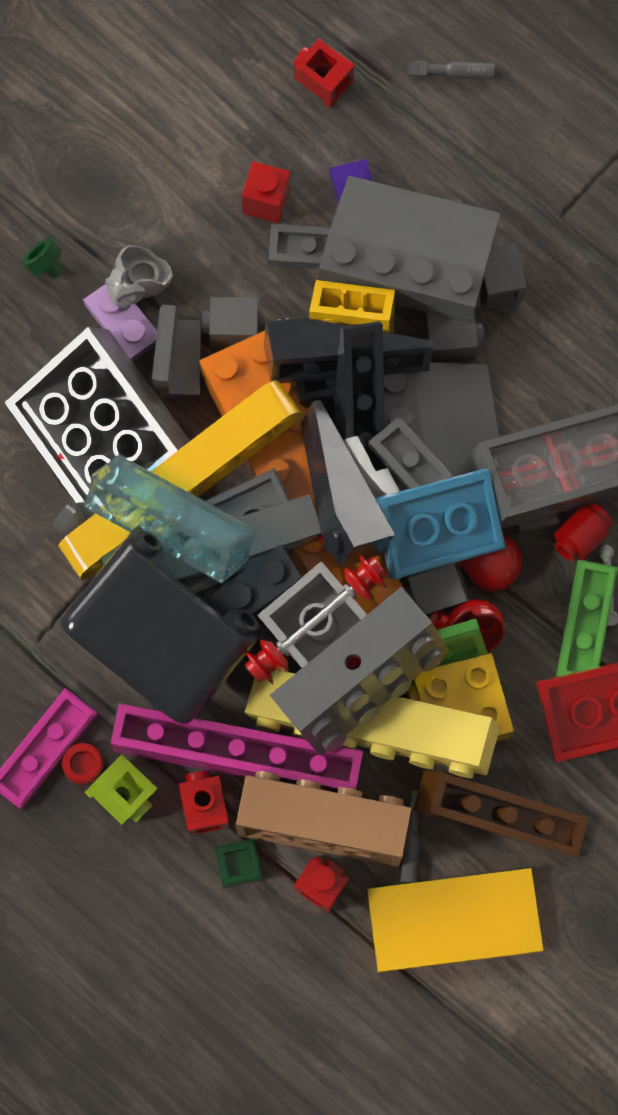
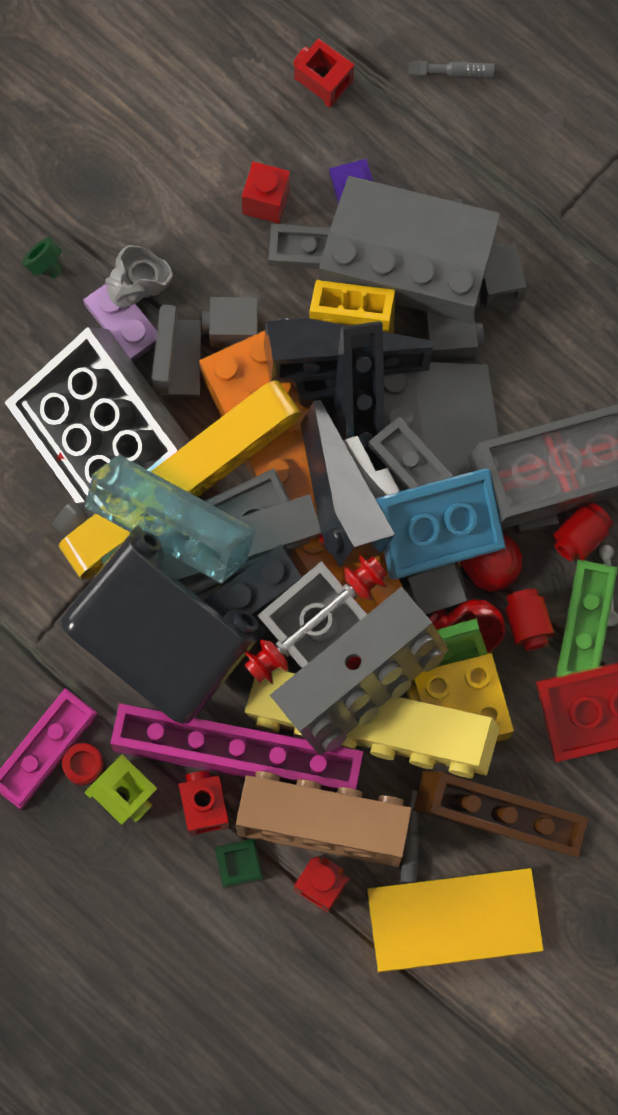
(529, 619): none -> red brick

